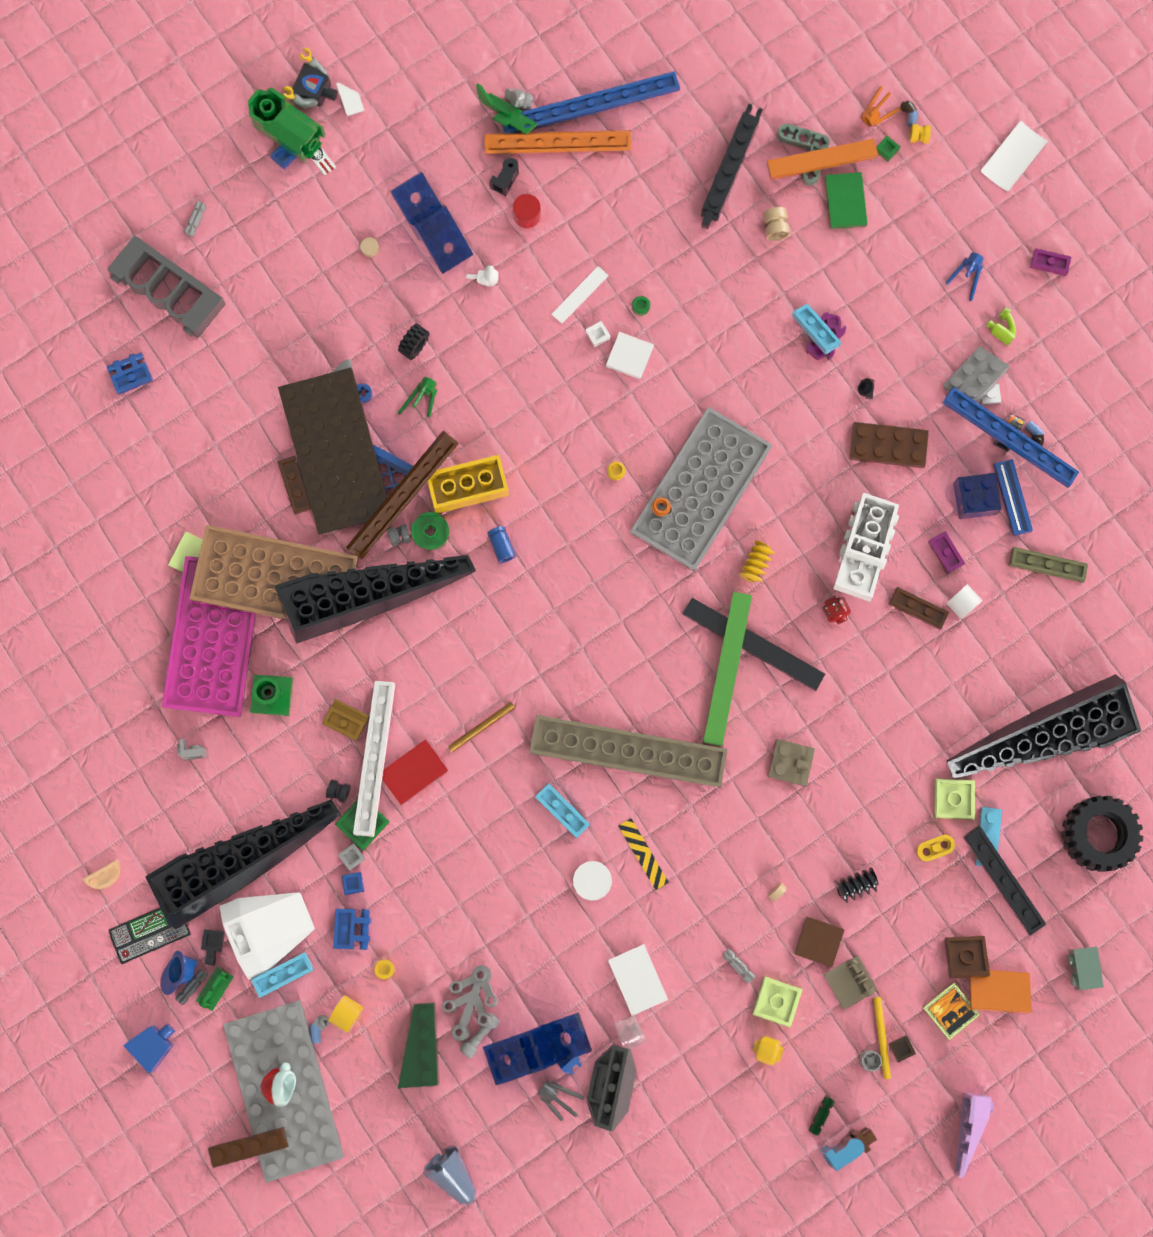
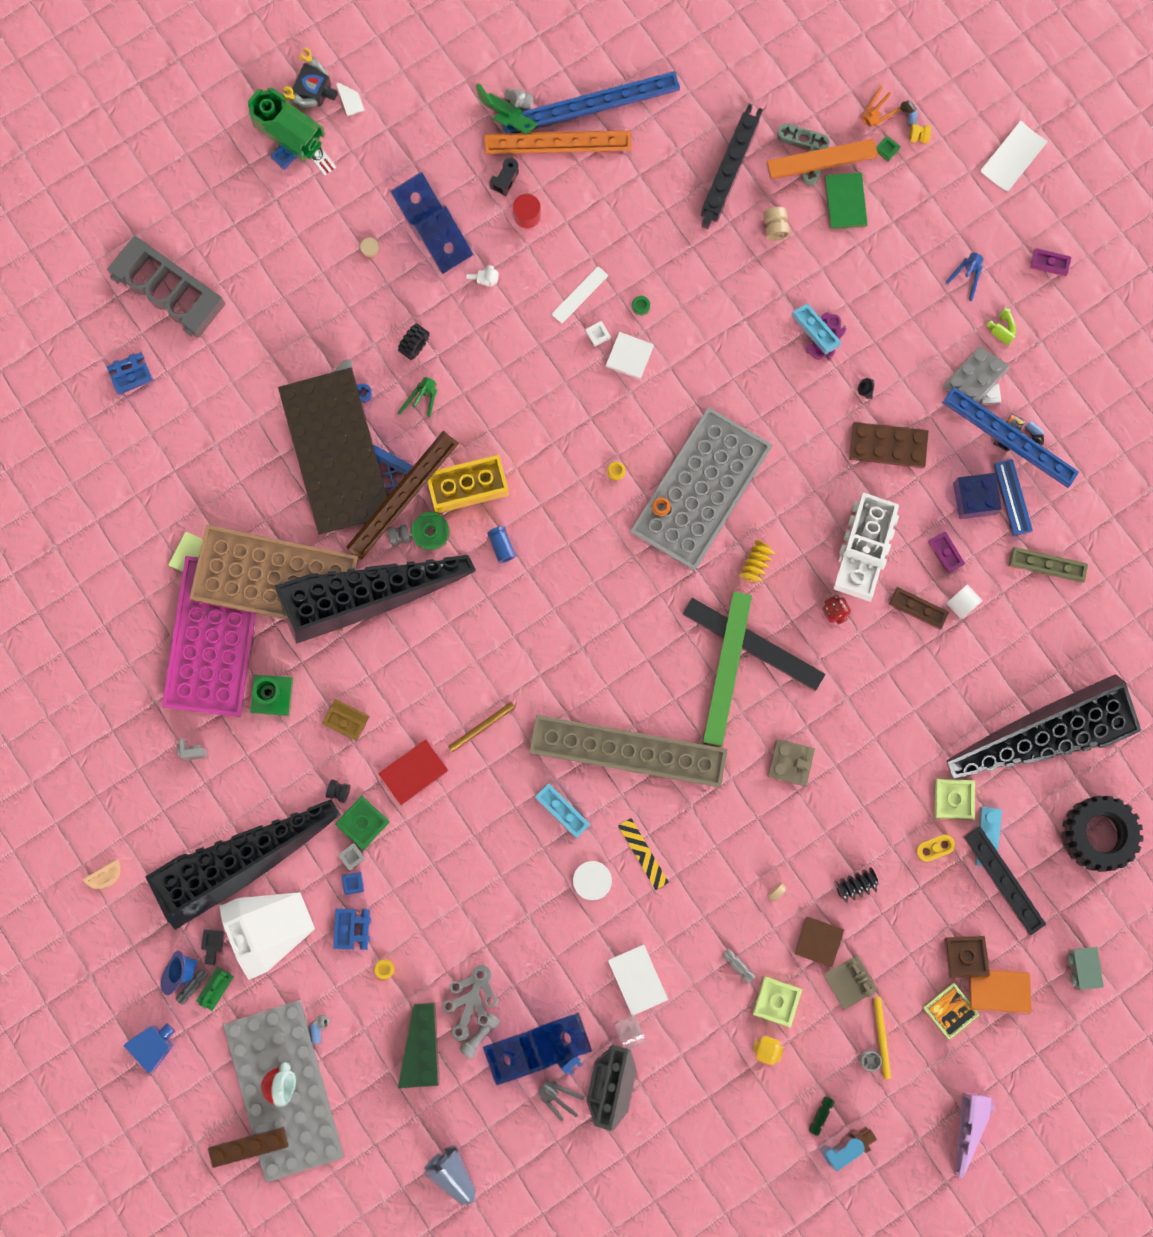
(144, 935): sticker -> none
(195, 218): light grey axle -> none
(282, 974): medium azure plate -> none
(294, 484): reddish brown tile -> none
(346, 1014): yellow piece -> none
(374, 759): white plate -> none
(902, 1048): dark brown plate -> none

